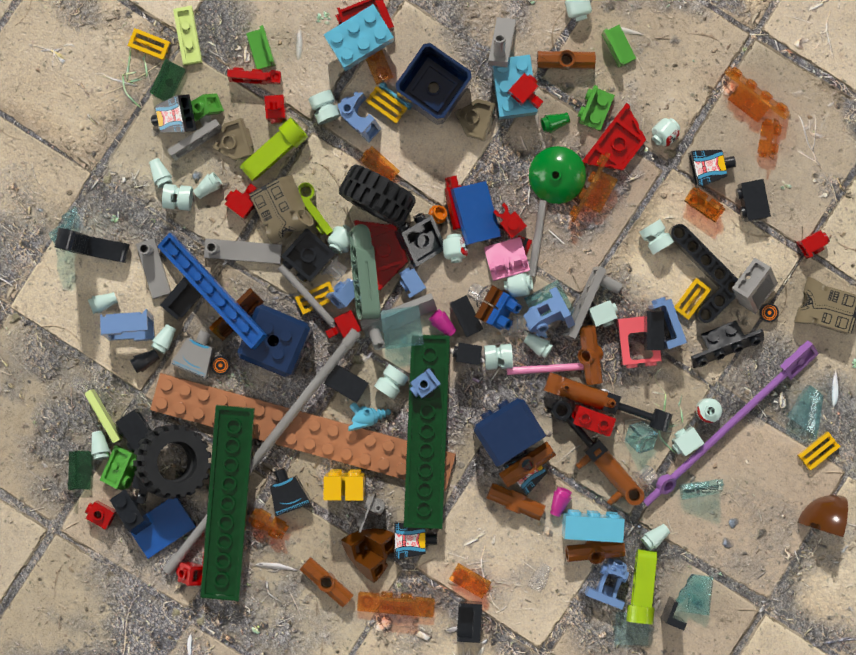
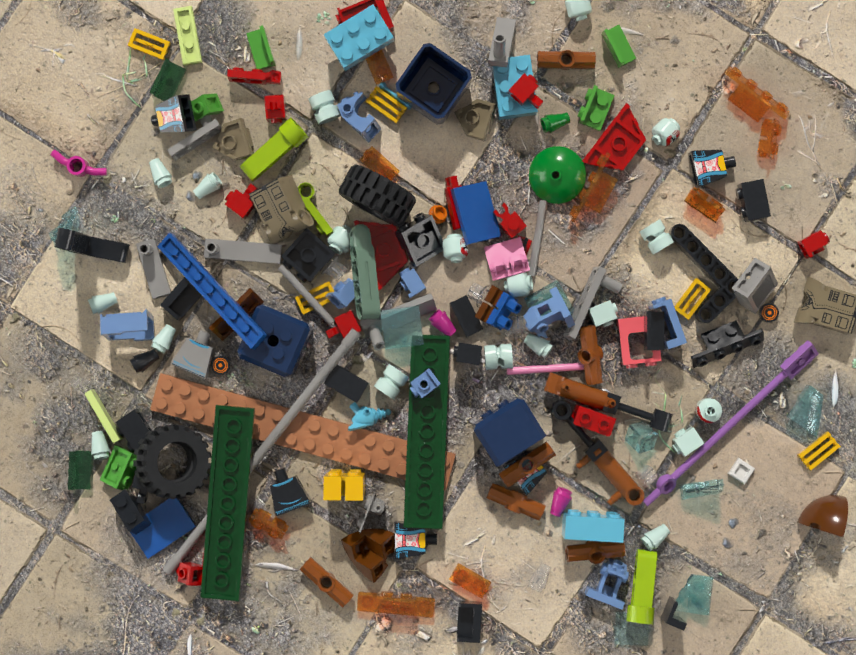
(70, 165): none -> dark pink piece
(107, 514): red brick -> none
(184, 197): light aqua wheel -> none
(741, 471): none -> white tile

